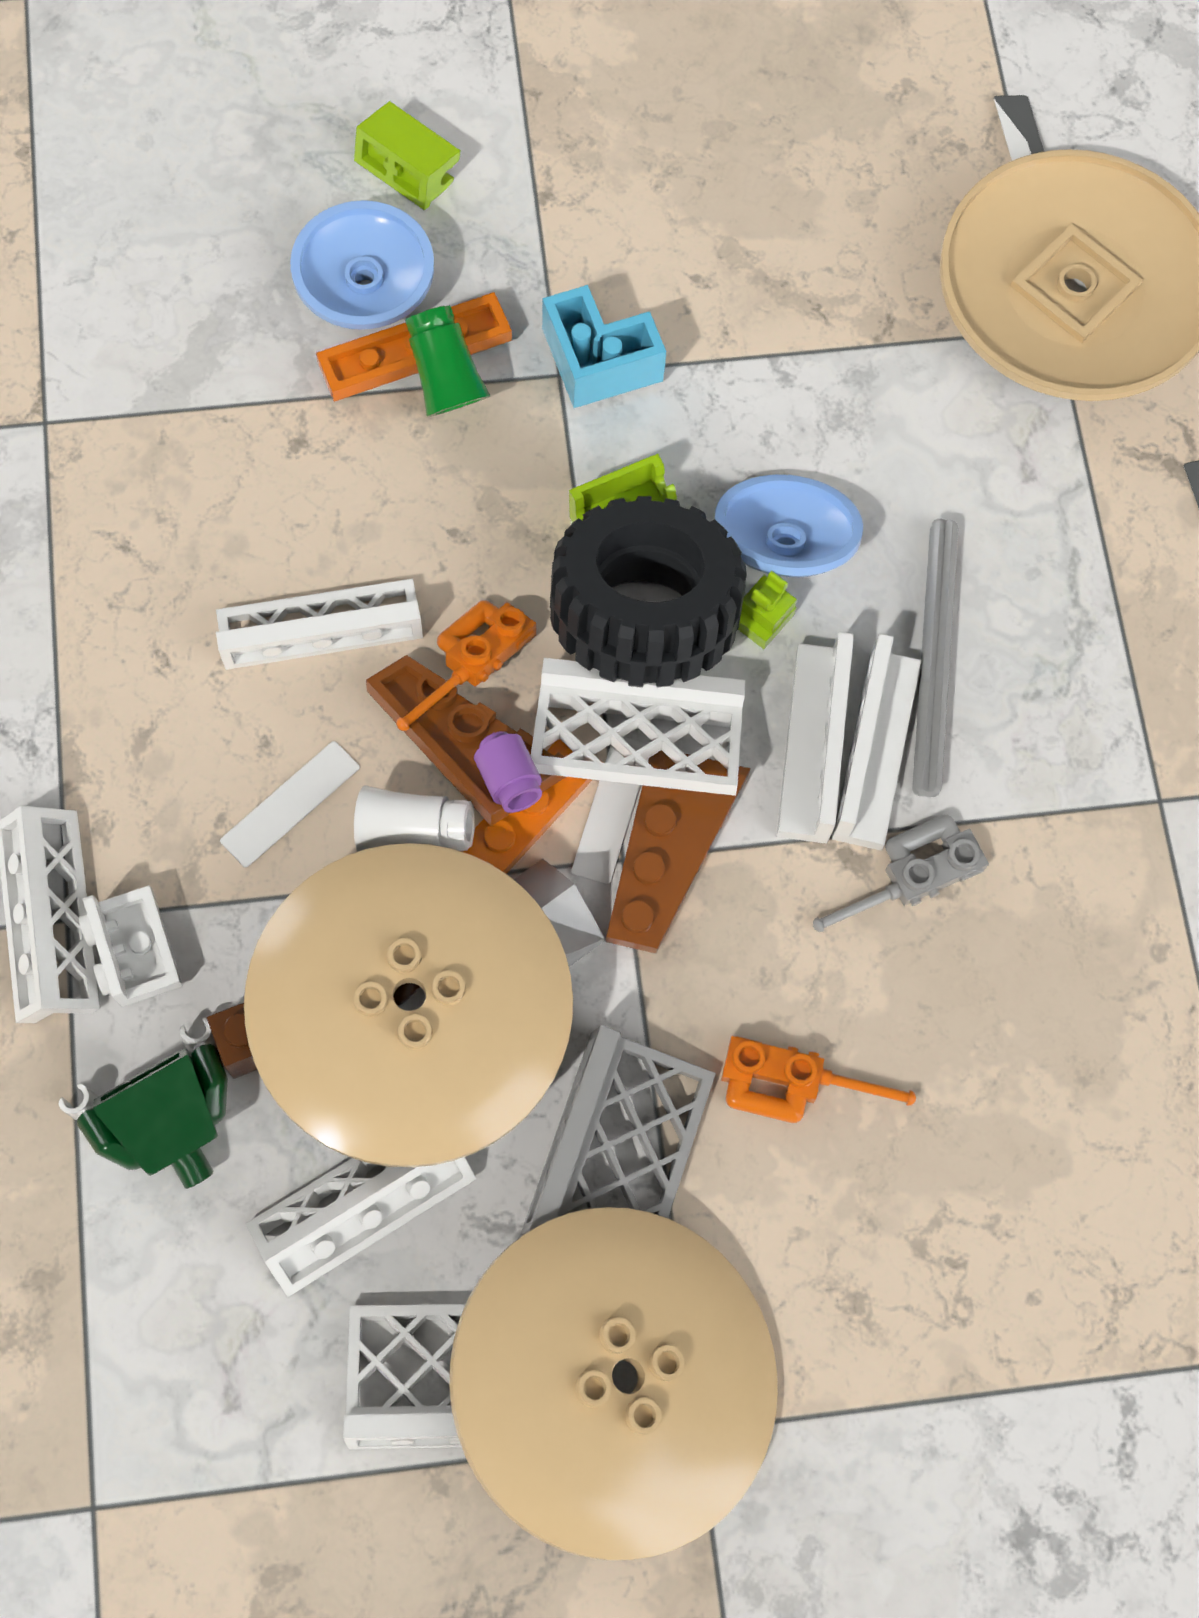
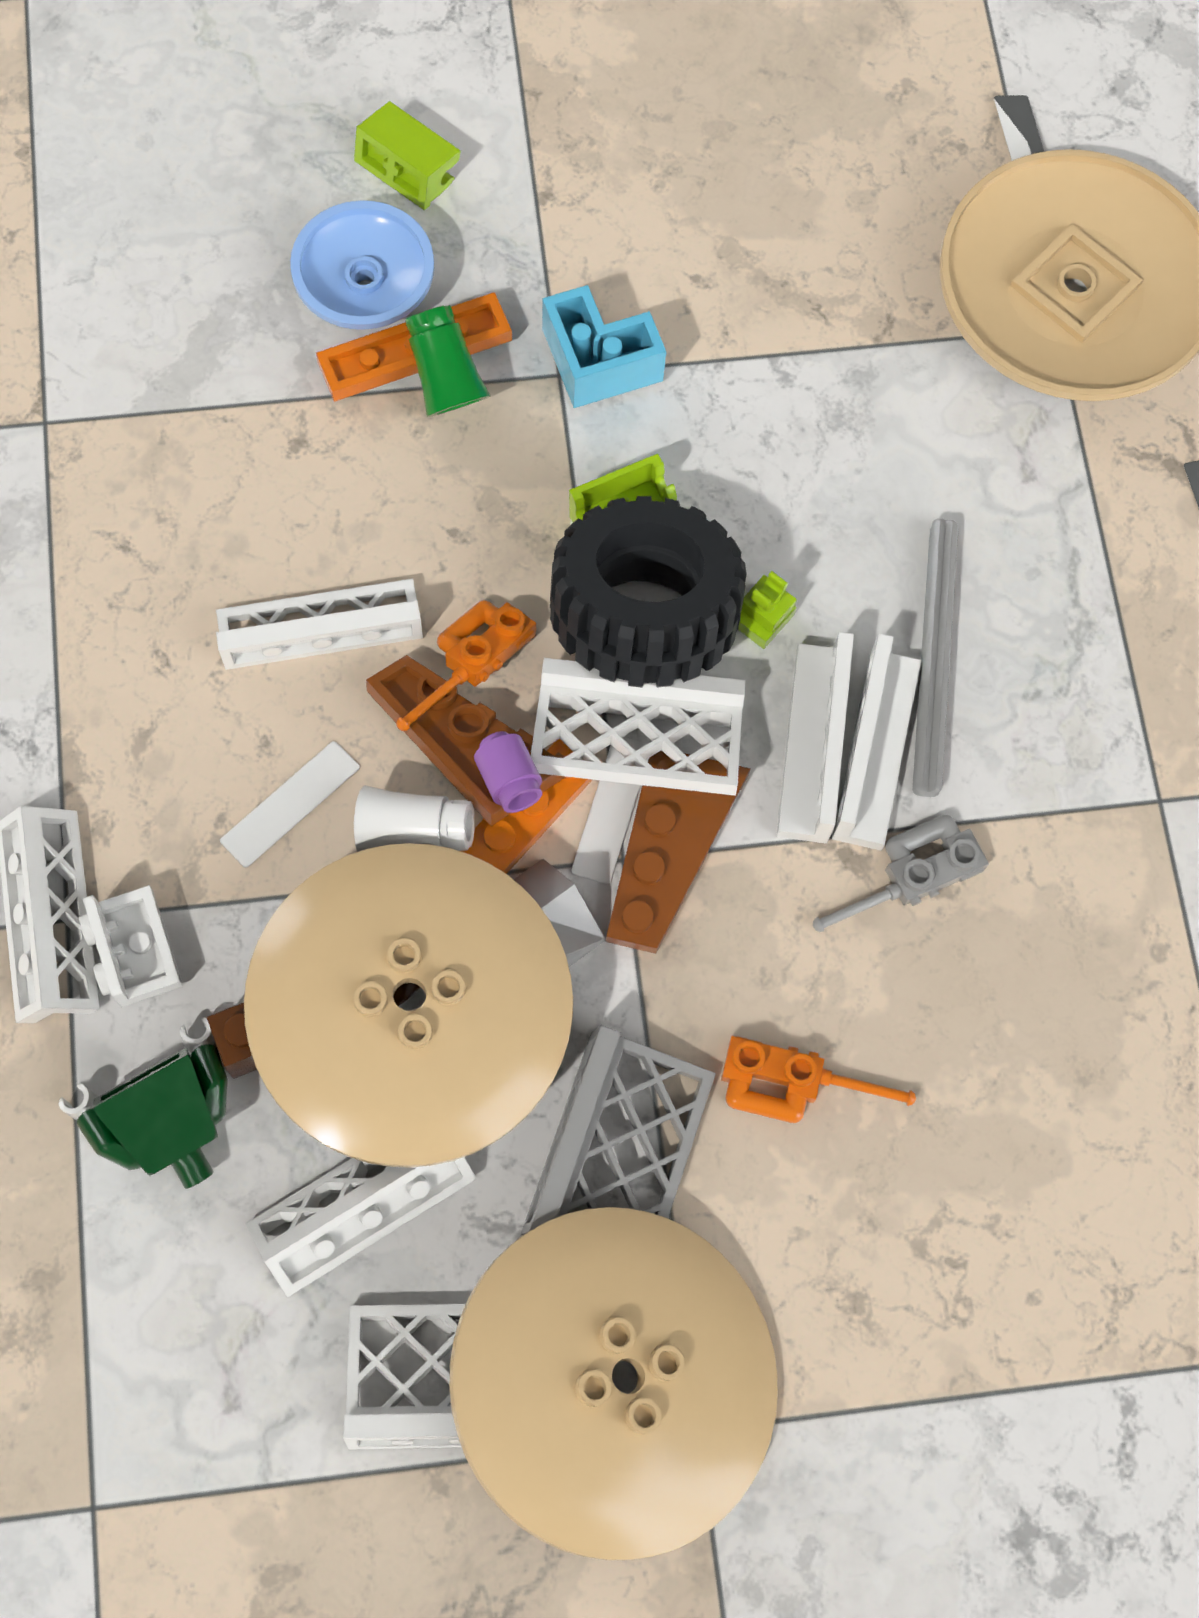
(790, 524): light blue dish -> none

